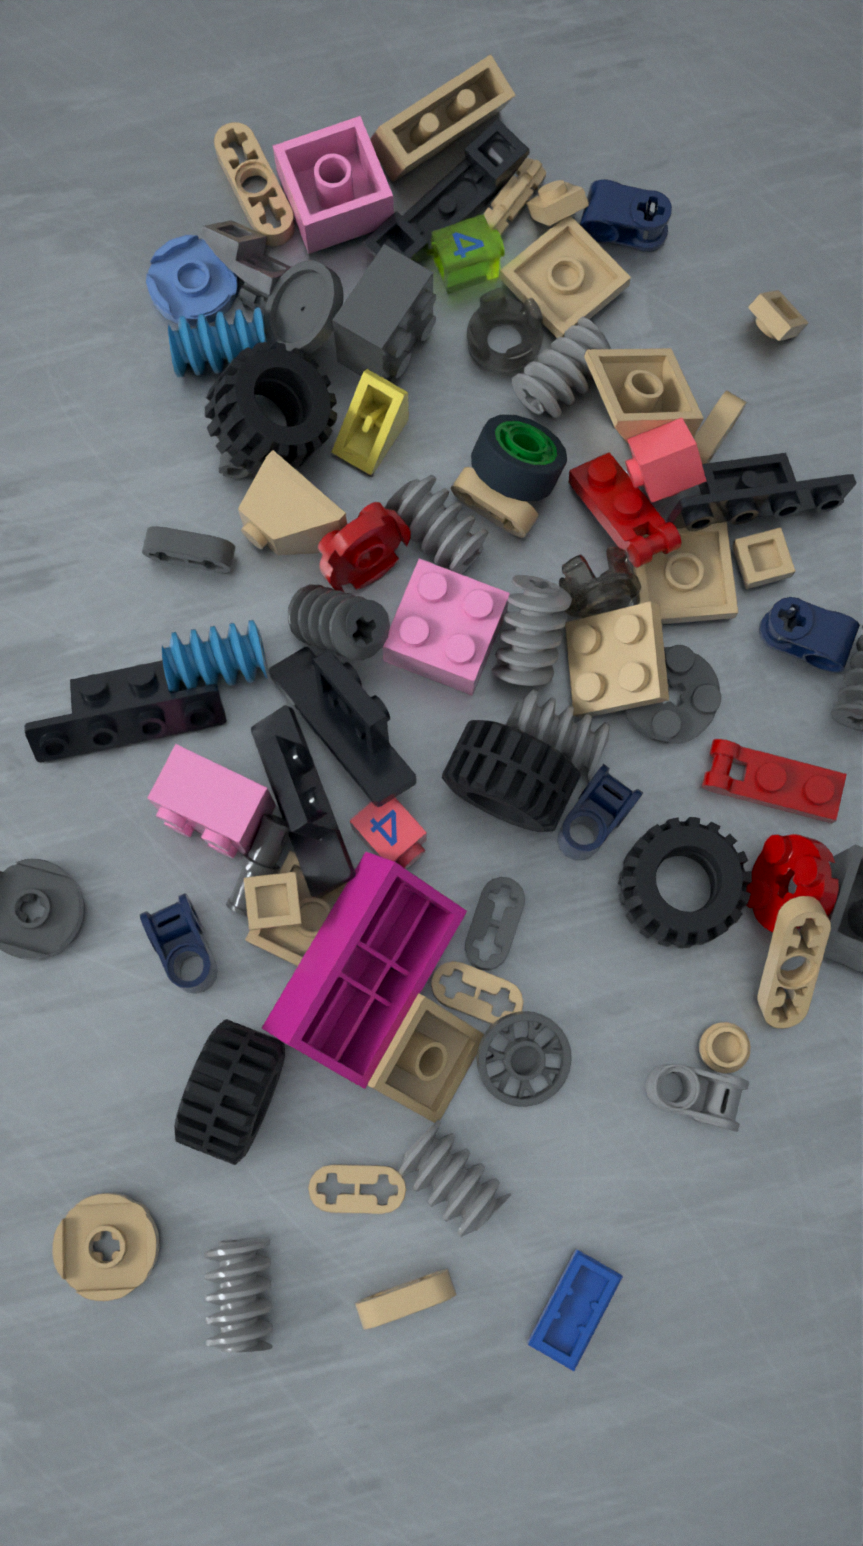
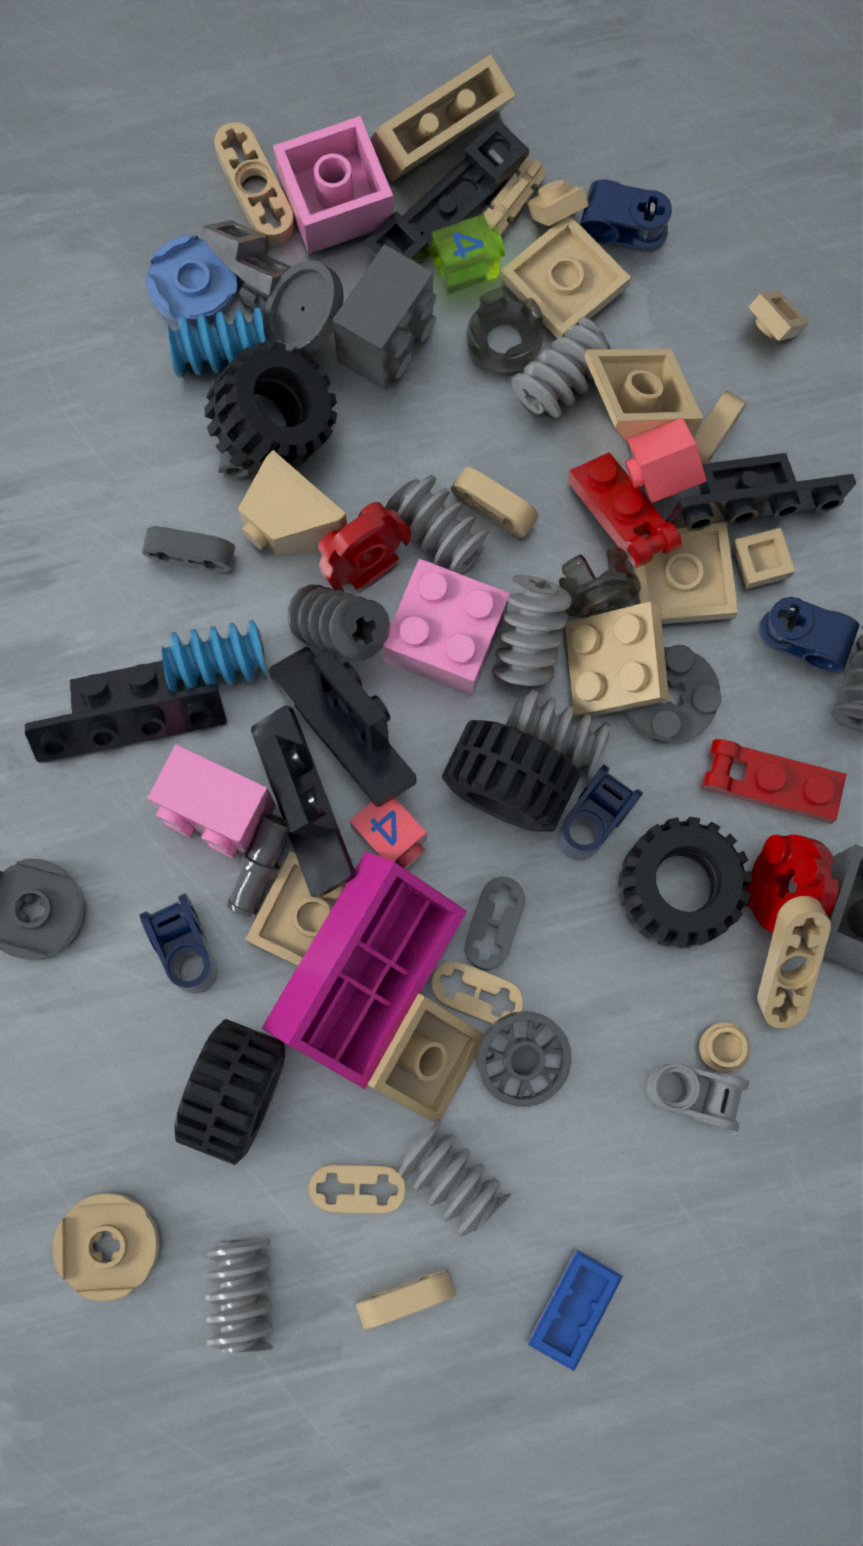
(272, 901): tan brick -> none
(372, 422): light yellow slope -> none
(518, 457): black wheel -> none

